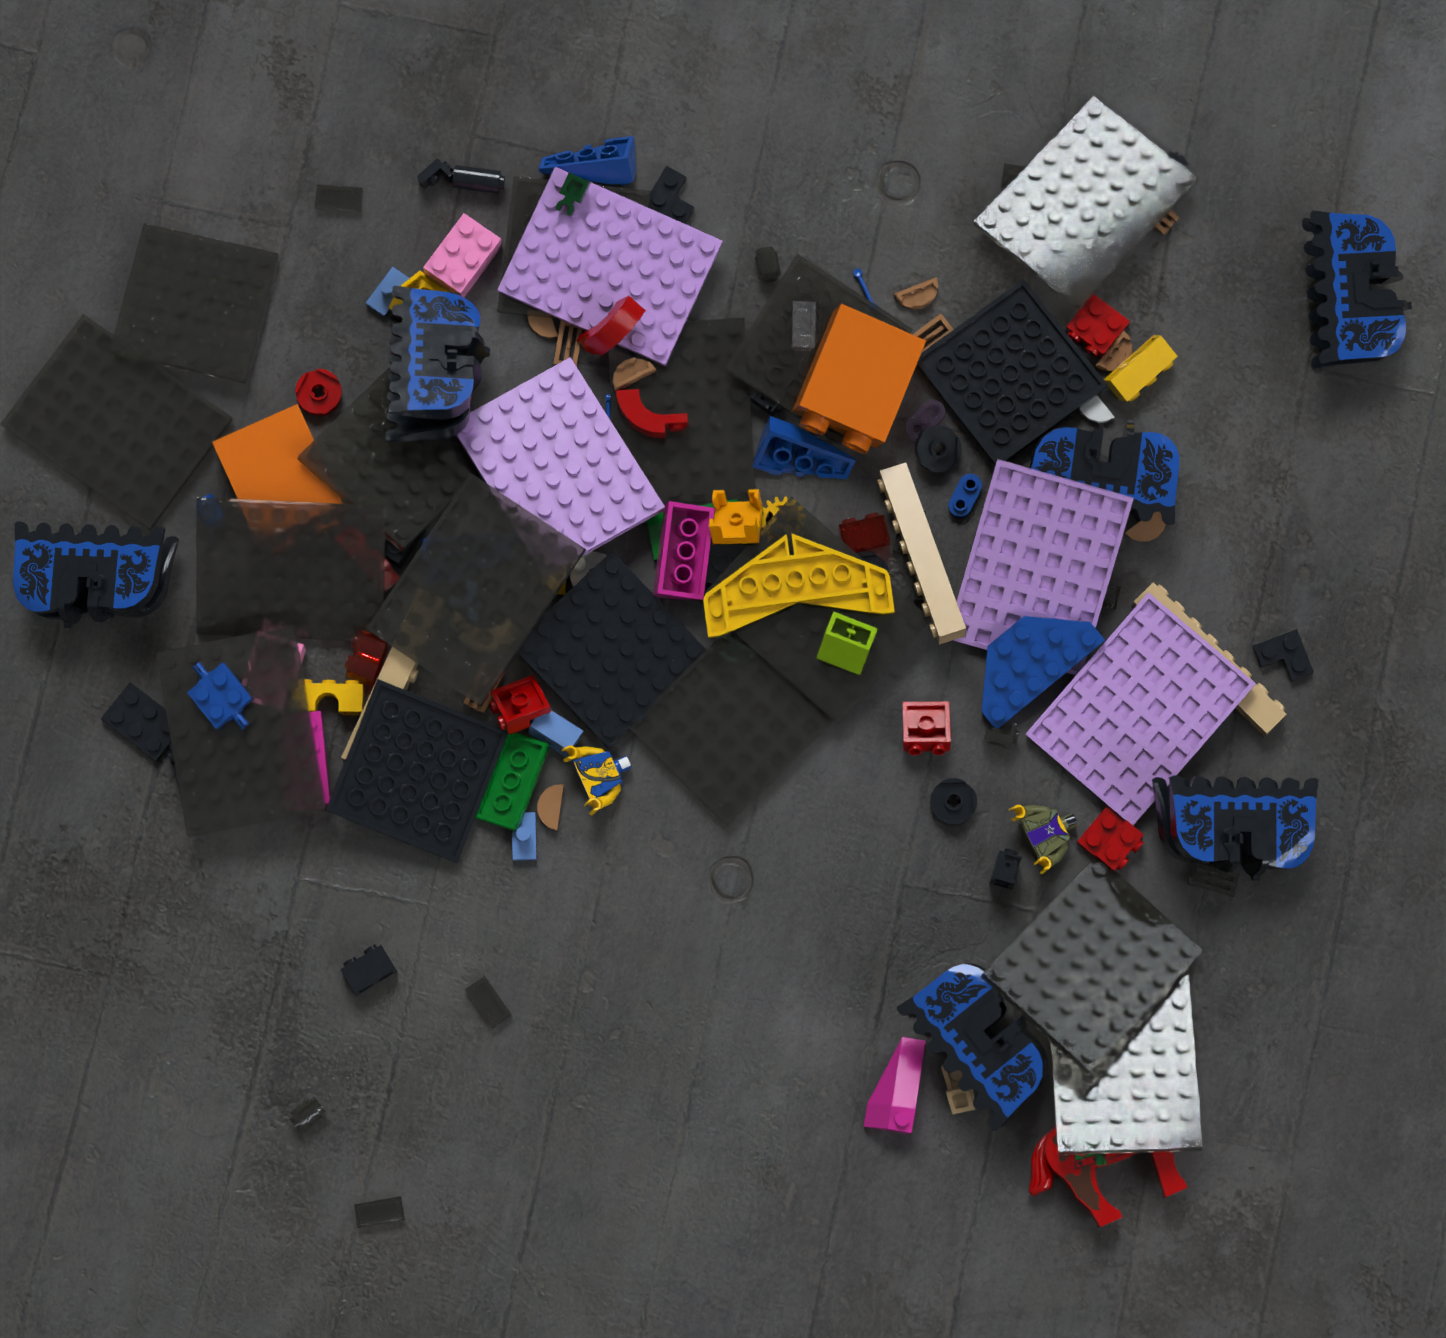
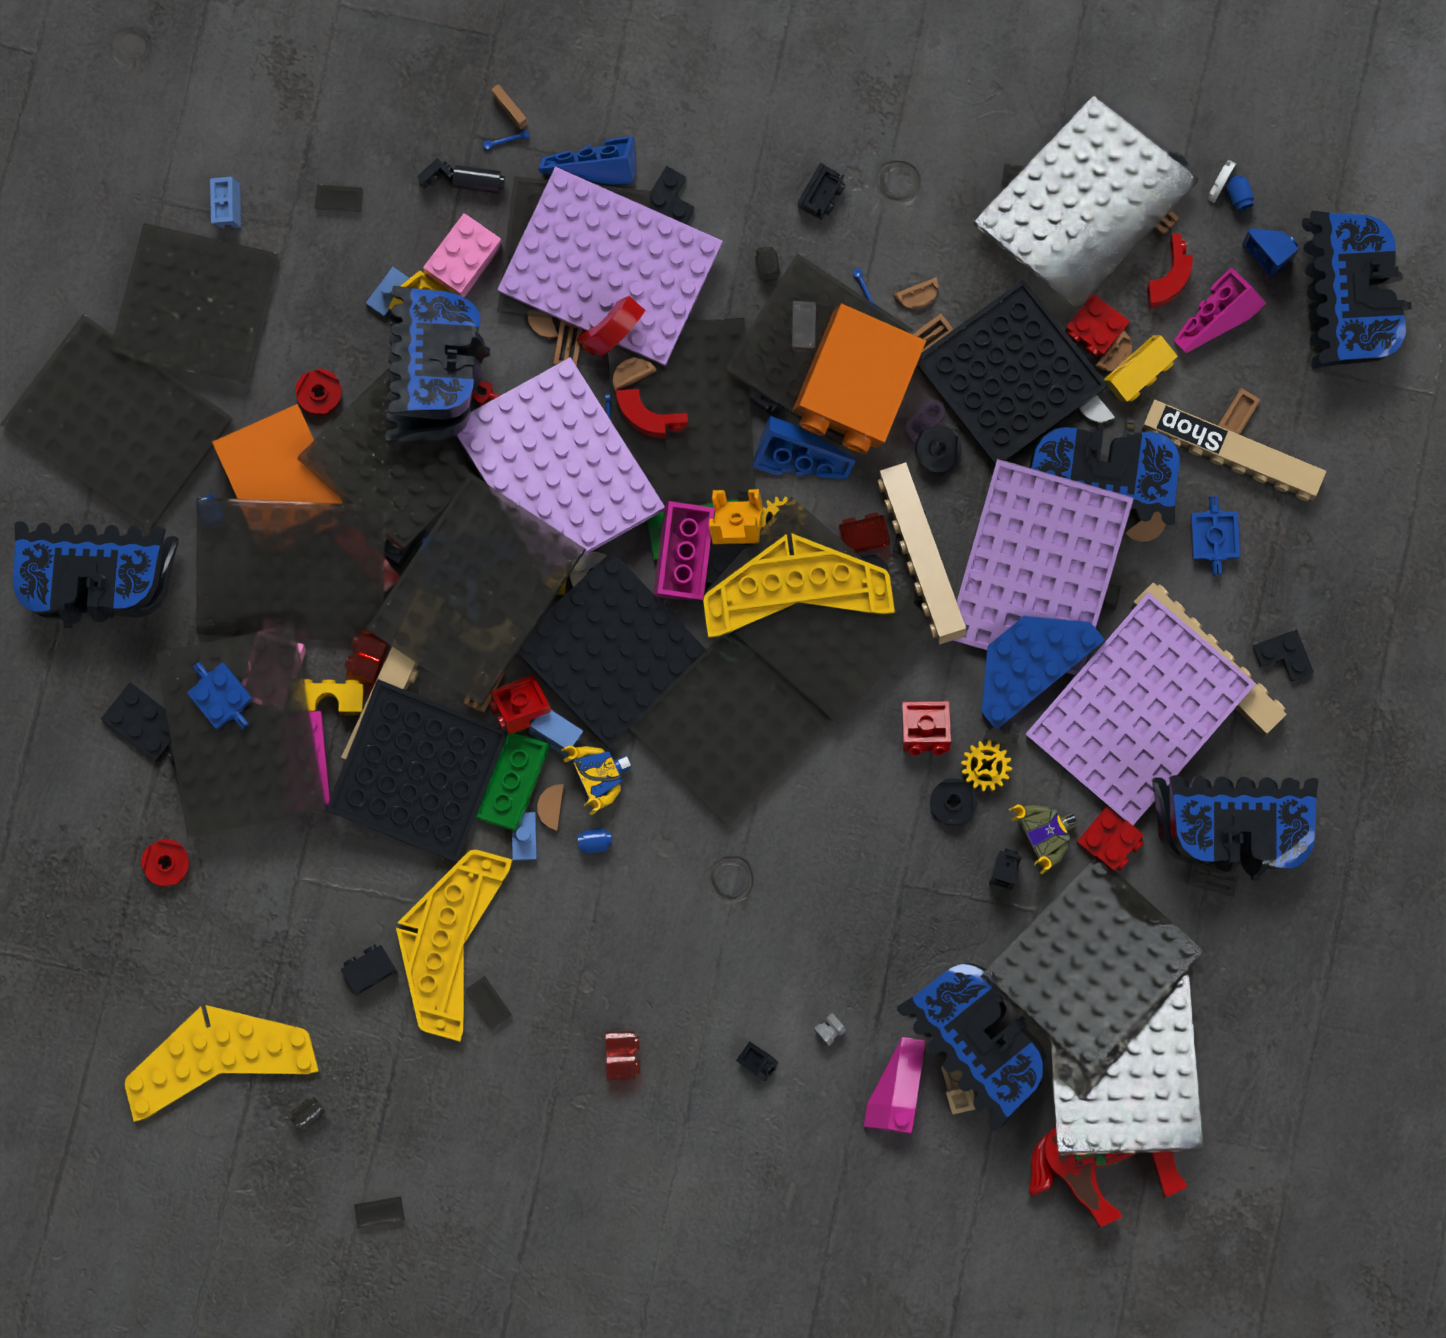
(176, 855): none -> red plate
(200, 1053): none -> yellow wing
(225, 202): none -> medium blue hinge
(436, 952): none -> yellow wing
(488, 144): none -> blue hinge
(489, 396): none -> red bar
(509, 107): none -> medium nougat tile
(574, 190): dark green plate -> none
(594, 840): none -> blue brick
(621, 1055): none -> clear red brick
(757, 1061): none -> black bracket
(821, 192): none -> black hinge
(829, 1029): none -> light grey wheel
(846, 643): lime slope -> none
(965, 495): blue plate -> none
(992, 775): none -> yellow gear
(1169, 287): none -> red arch
(1215, 535): none -> blue plate
(1221, 180): none -> white tile
(1227, 307): none -> dark pink wedge
(1235, 451): none -> tan brick
(1239, 411): none -> medium nougat tile
(1240, 193): none -> blue brick
(1271, 249): none -> blue slope

